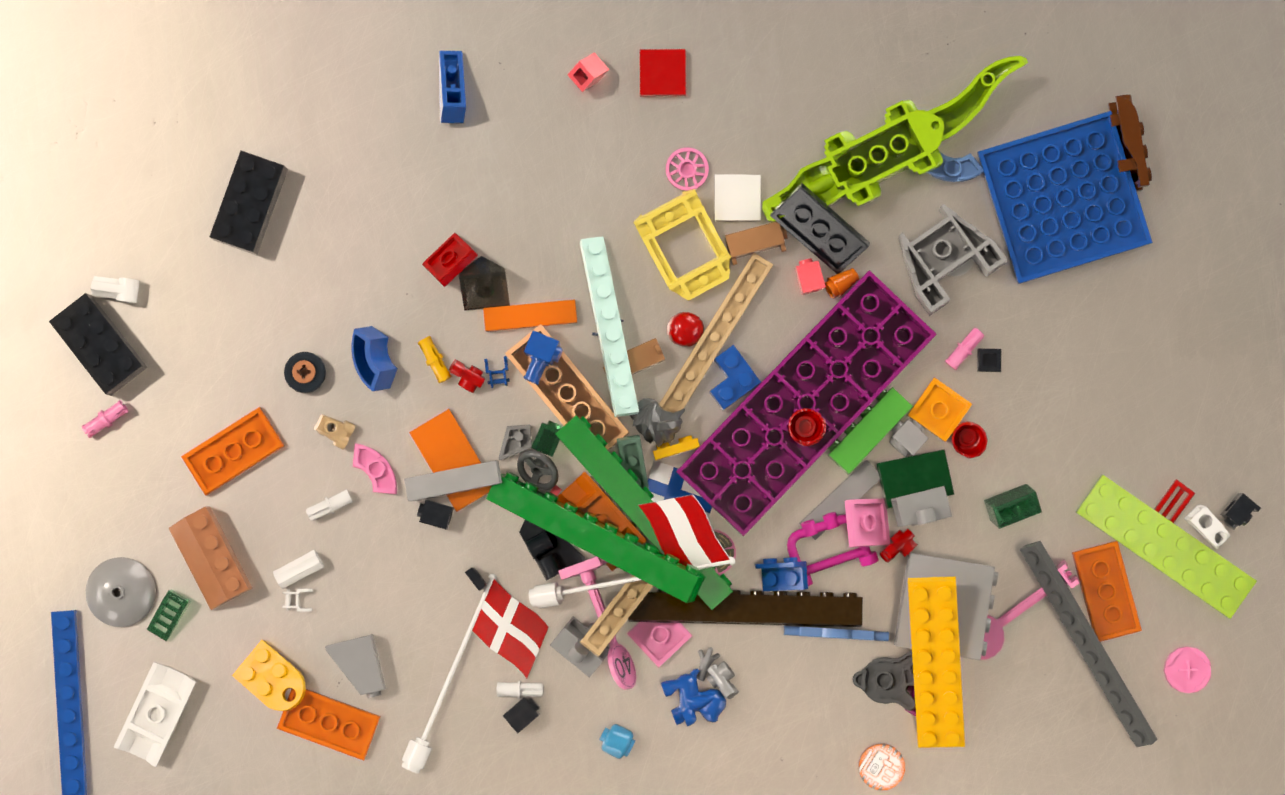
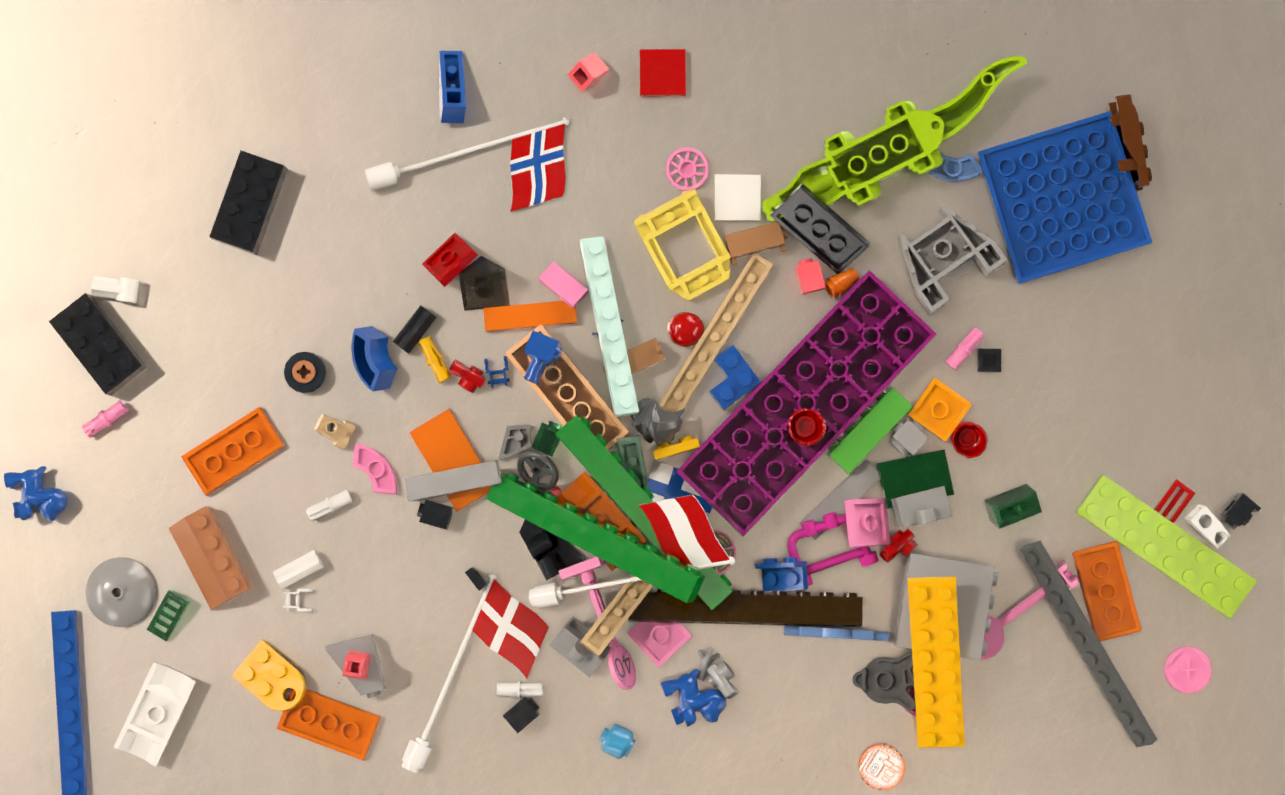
(49, 501): none -> blue animal
(356, 665): none -> coral leg
(414, 329): none -> black axle
(534, 165): none -> flag
(563, 285): none -> bright pink tile

